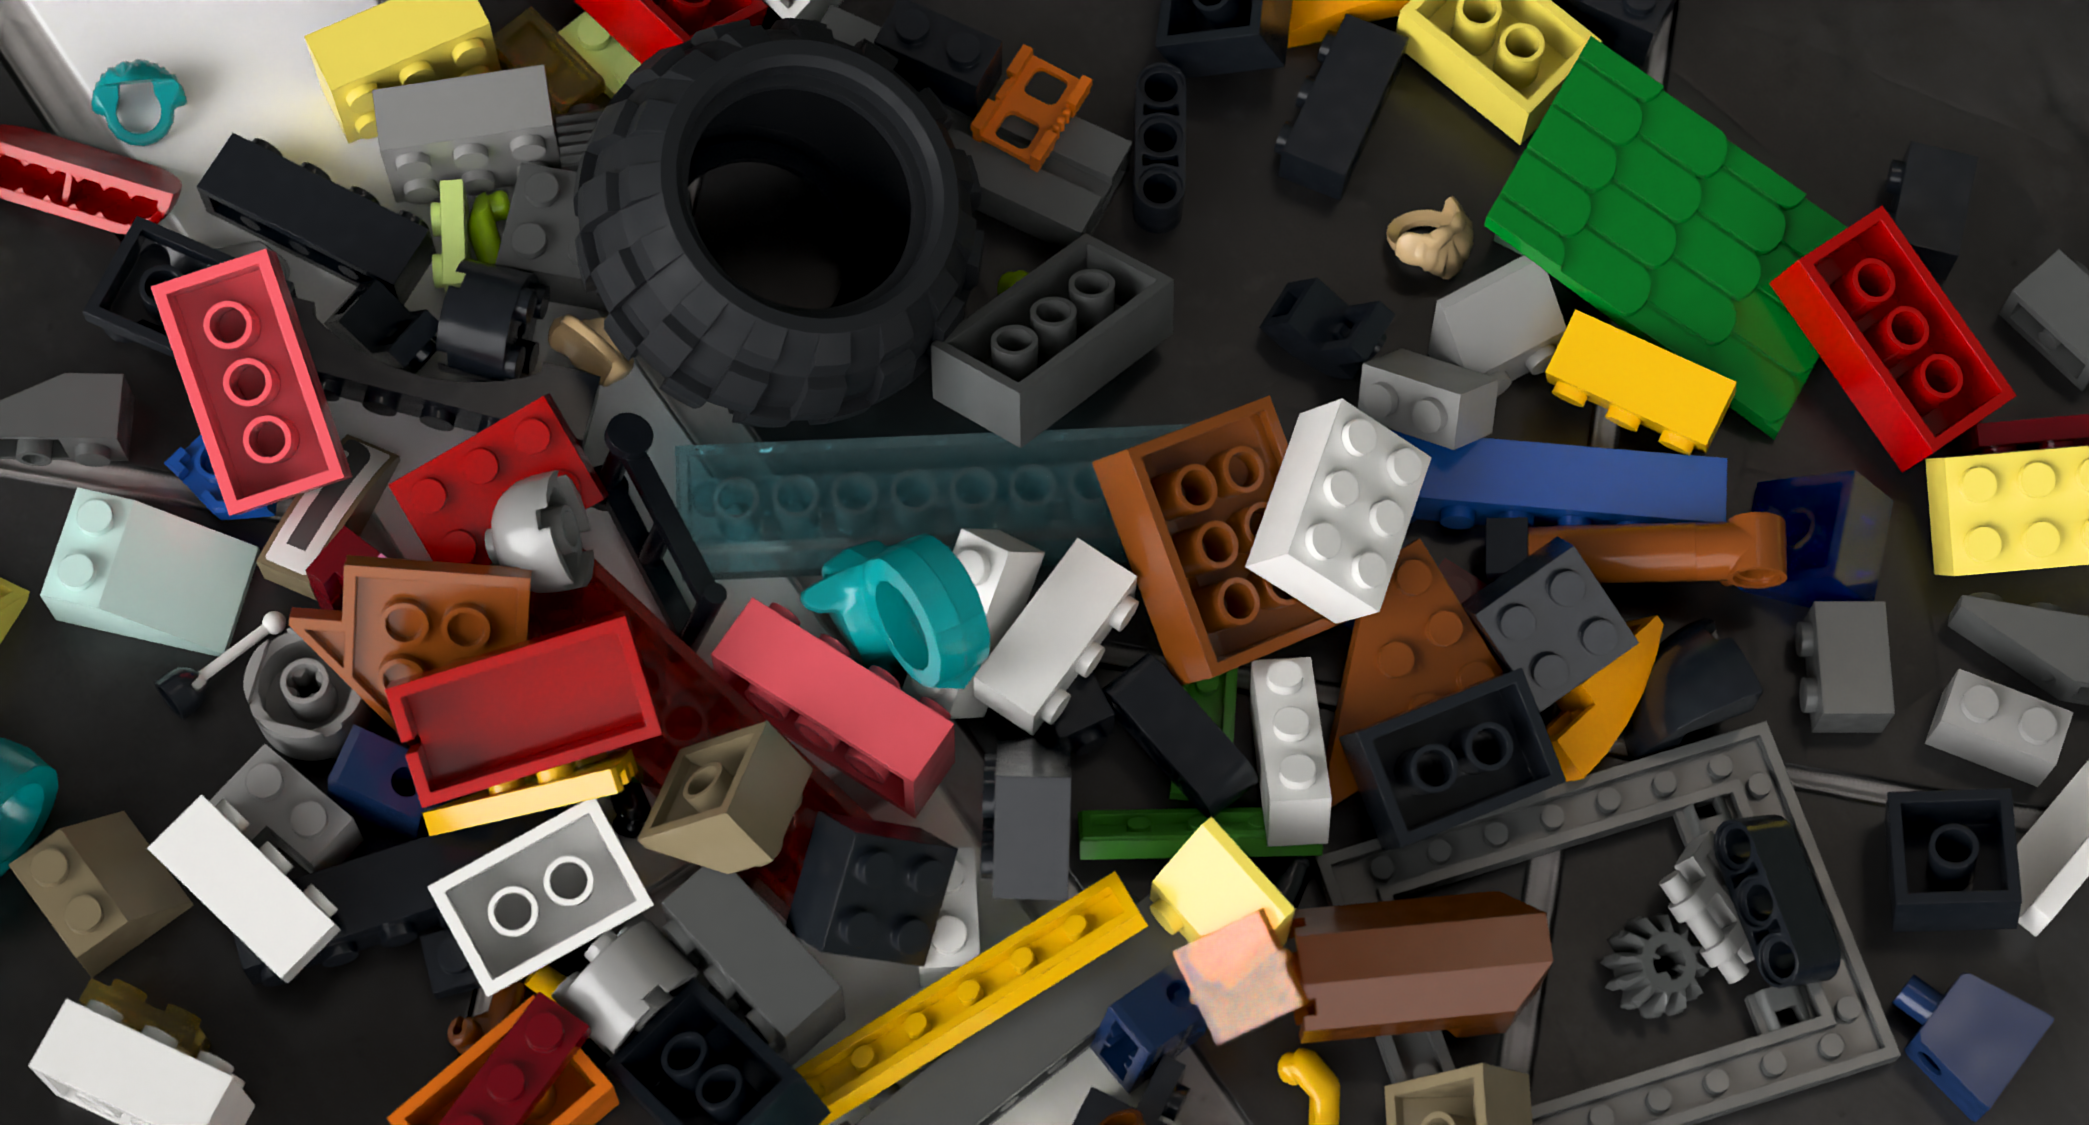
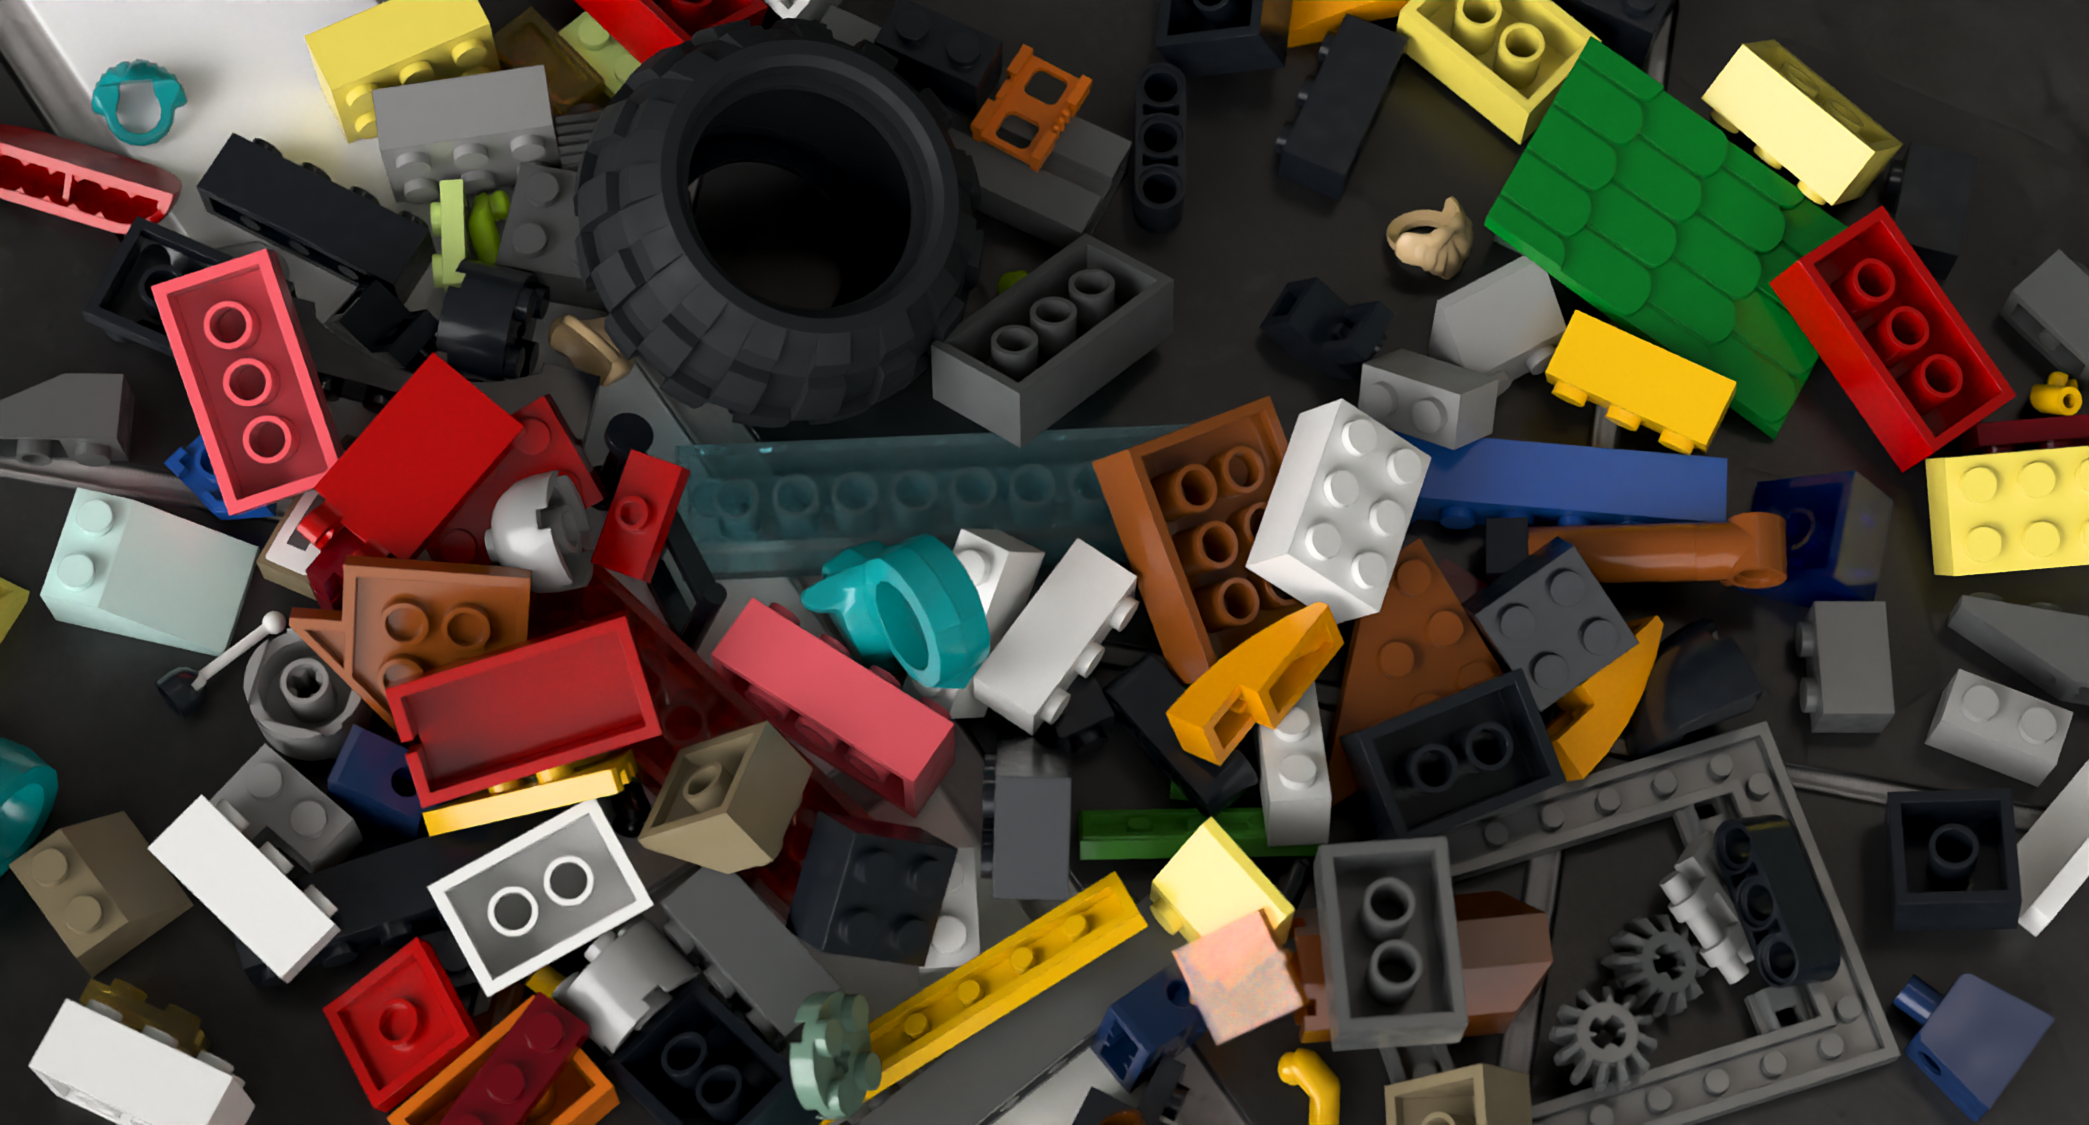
(401, 1024): none -> red plate
(413, 465): none -> red tile
(640, 516): none -> red plate
(835, 1056): none -> sand green plate
(1255, 683): none -> light orange slope
(1390, 943): none -> dark grey brick
(1586, 1022): none -> dark grey gear
(1800, 123): none -> light yellow brick
(2057, 396): none -> yellow arm

